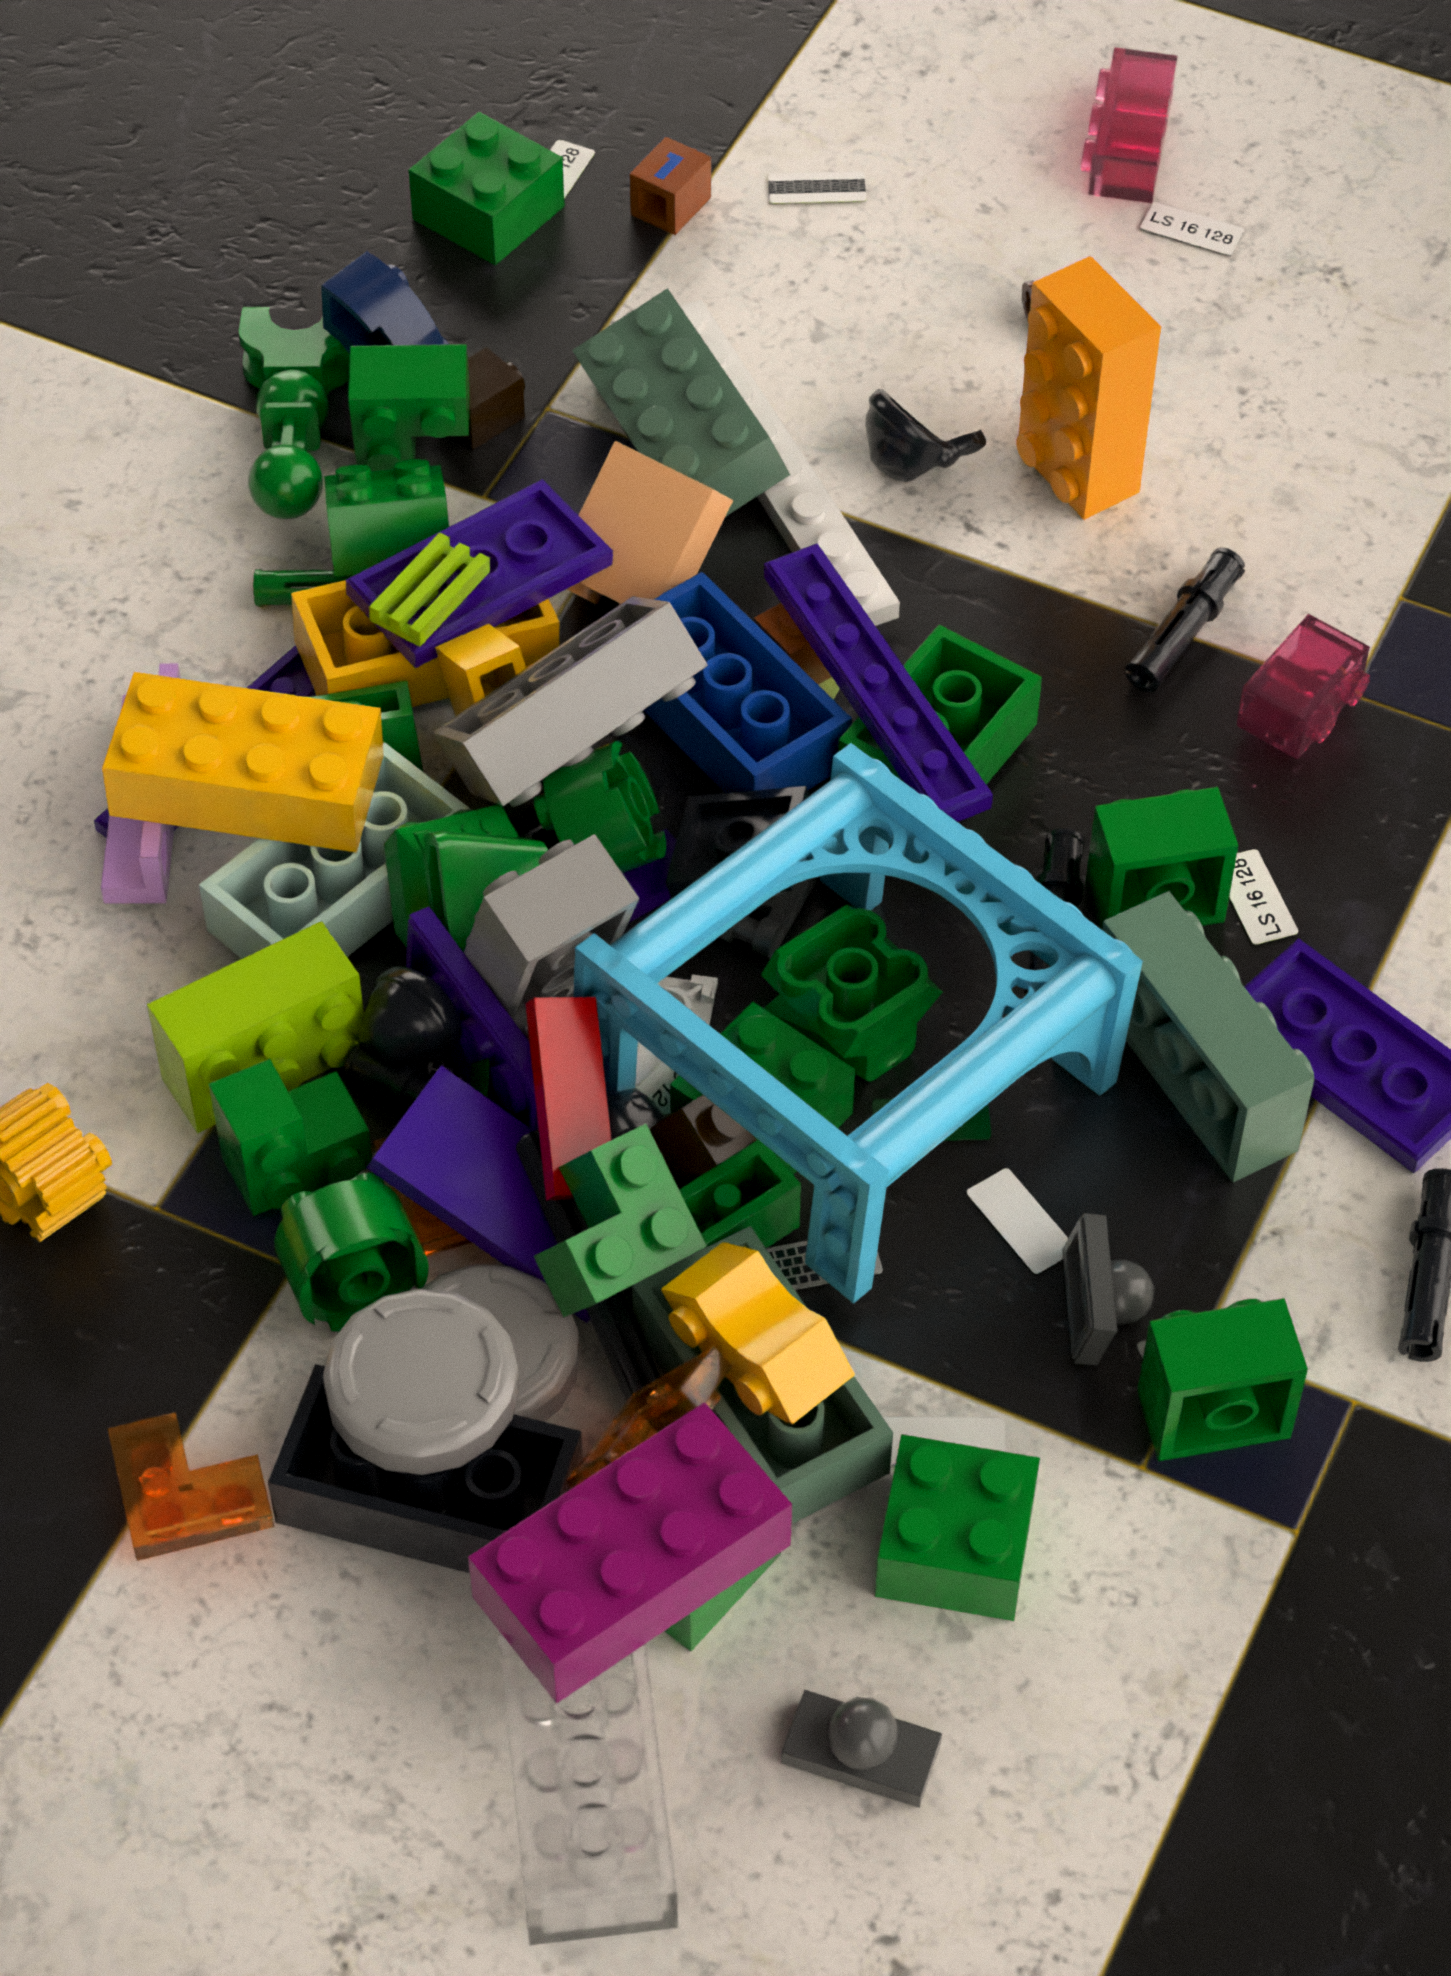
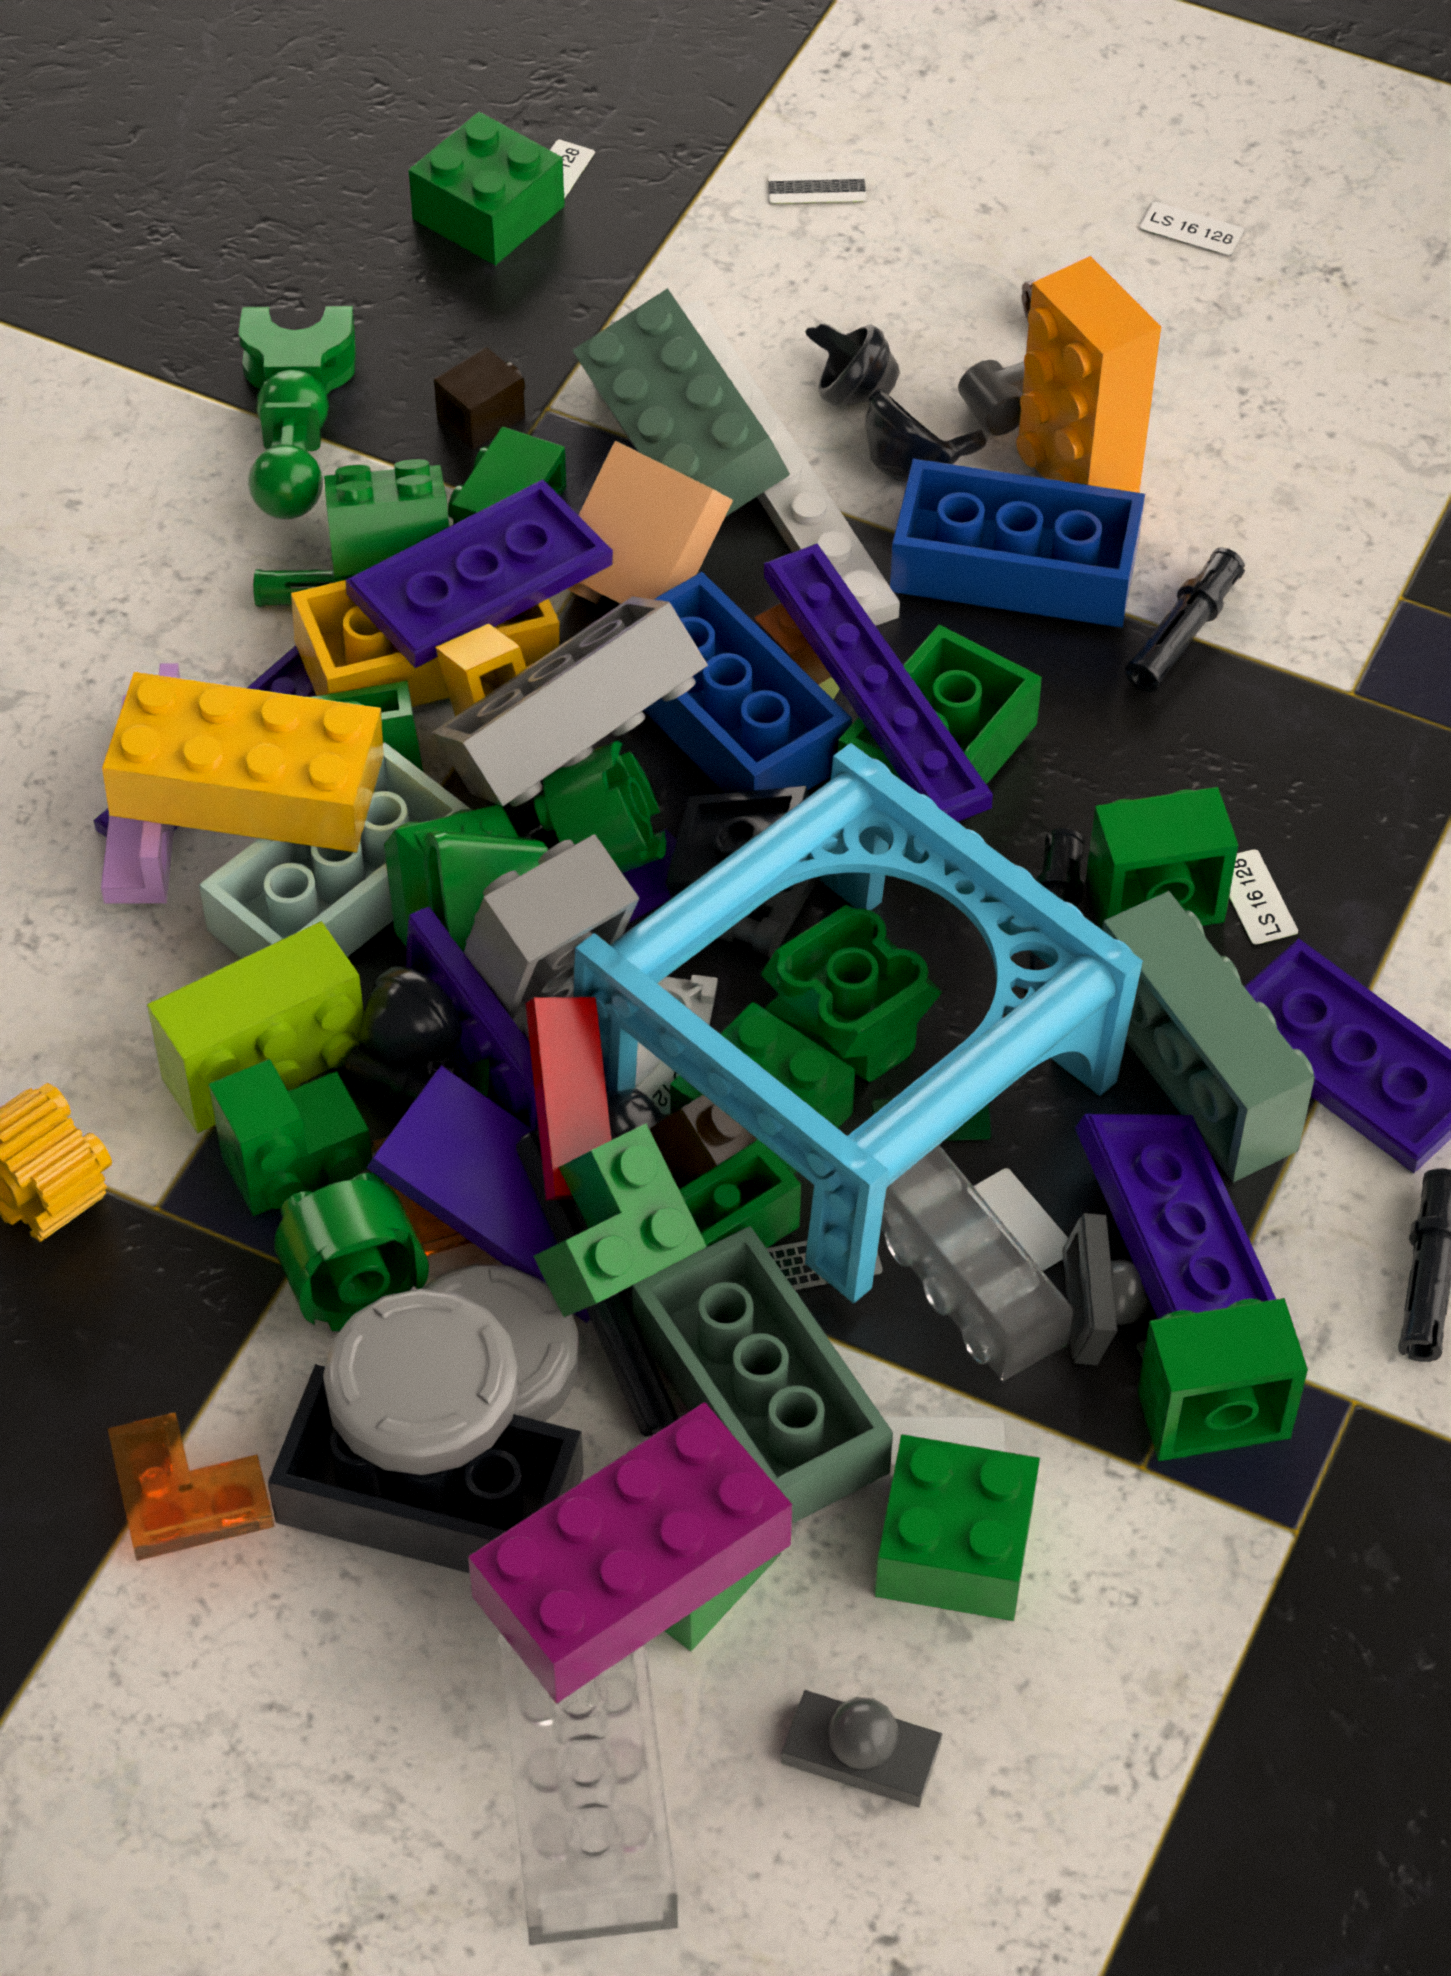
(375, 307): dark blue brick -> none
(404, 396): green brick -> none
(419, 586): lime tile -> none
(505, 468): none -> green brick
(656, 1408): clear orange plate -> none
(670, 185): dark orange brick -> none
(777, 1347): yellow brick -> none
(855, 365): none -> black hat
(973, 1267): none -> clear brick
(994, 395): none -> dark grey piece
(1016, 542): none -> blue brick
(1129, 124): clear pink brick -> none
(1173, 1211): none -> dark purple tile
(1304, 687): clear pink brick -> none

